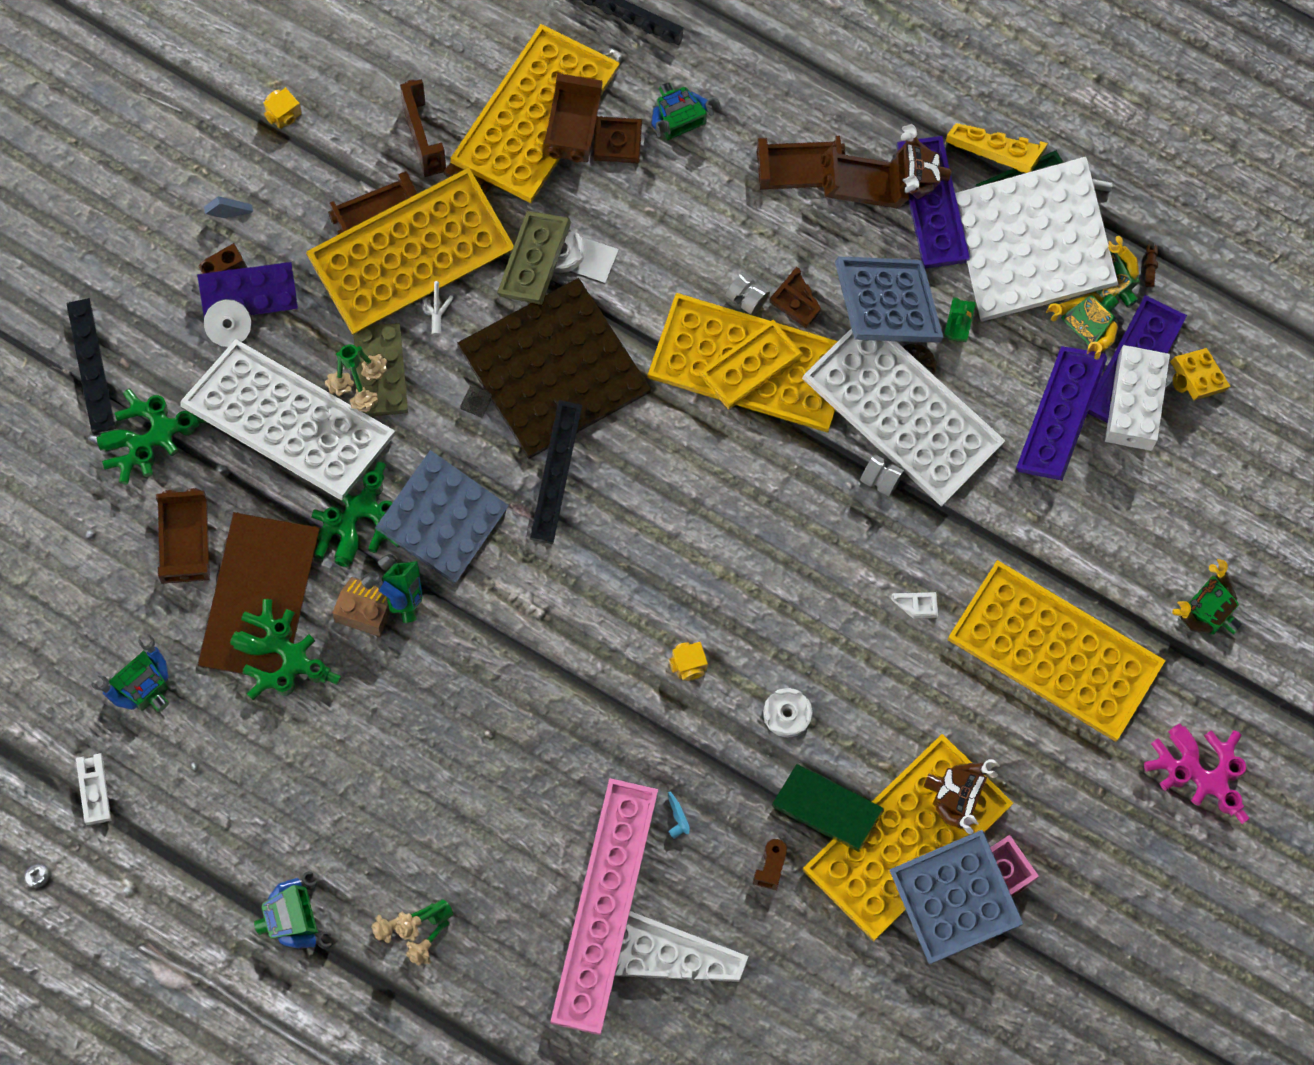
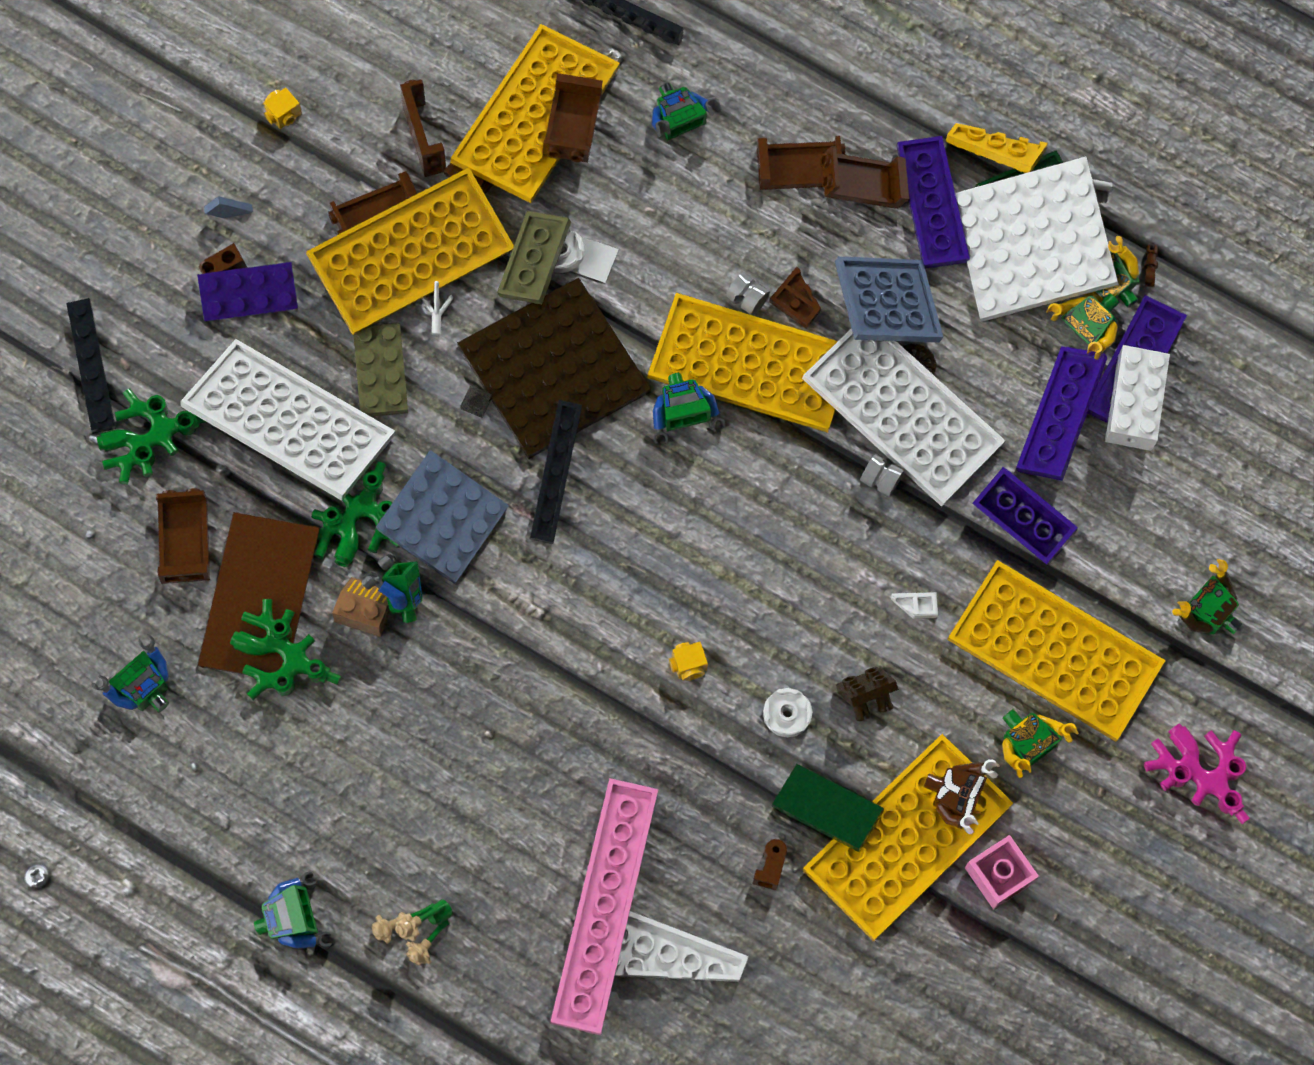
(93, 790): white plate -> none
(227, 310): white plate -> none
(341, 383): tan plant -> none
(617, 139): reddish brown tile -> none
(678, 814): medium azure bar -> none
(683, 406): none -> torso
(750, 364): yellow tile -> none
(866, 687): none -> dark brown plate
(918, 166): torso -> none
(956, 897): sand blue plate -> none
(959, 320): green hips -> none
(1025, 516): none -> dark purple brick
(1032, 739): none -> torso
(1198, 374): yellow plate -> none

